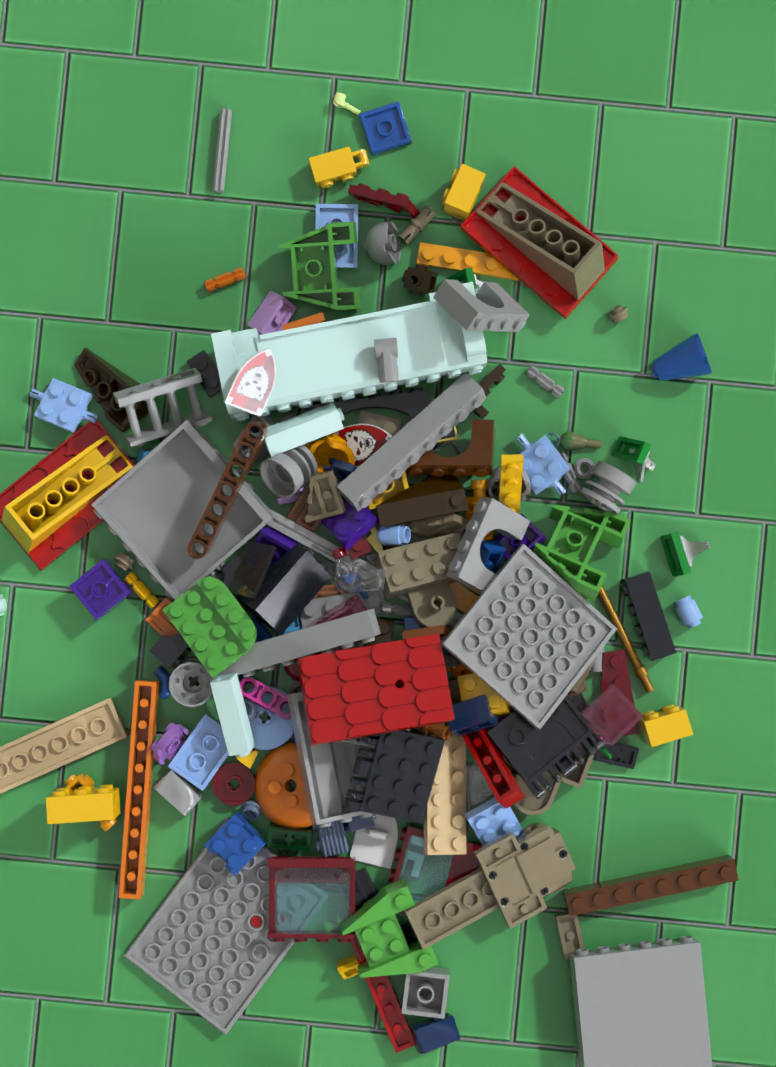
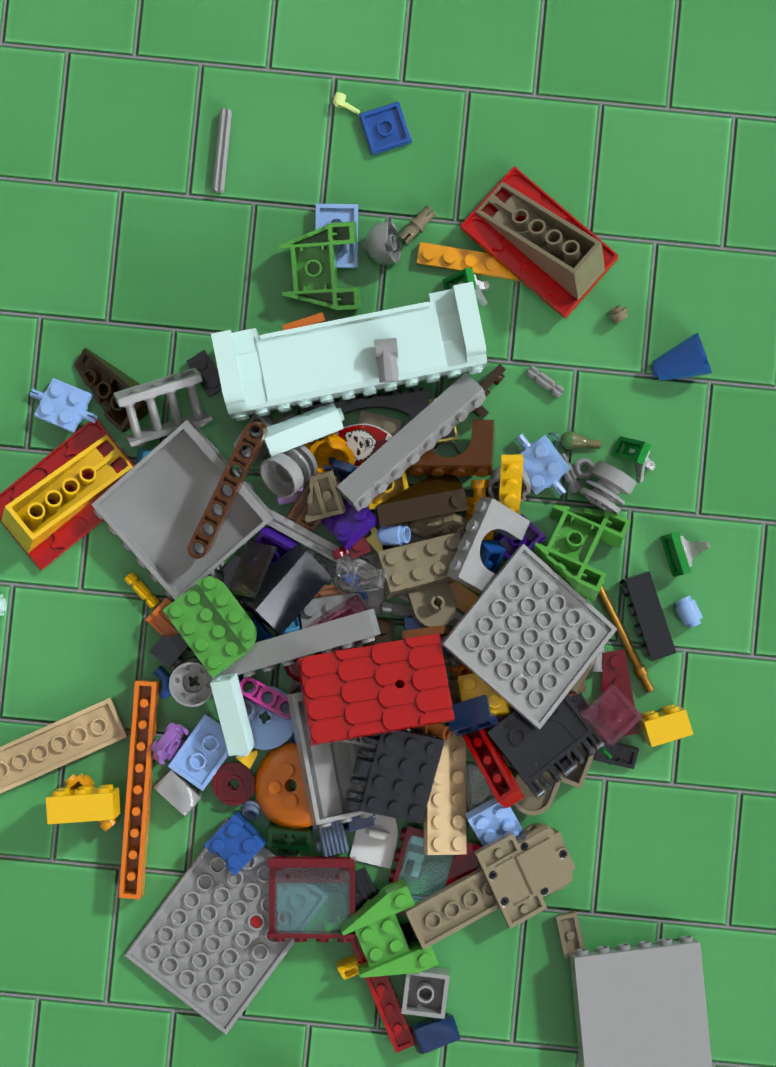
(101, 589): dark purple piece -> none
(123, 562): dark tan plate -> none
(224, 279): orange axle -> none
(253, 383): shield -> none
(272, 314): lavender panel -> none
(337, 166): yellow brick -> none
(381, 196): dark red wing -> none
(419, 279): dark brown brick -> none
(463, 194): yellow brick -> none
(488, 311): light grey arch -> none
(650, 885): reddish brown brick -> none

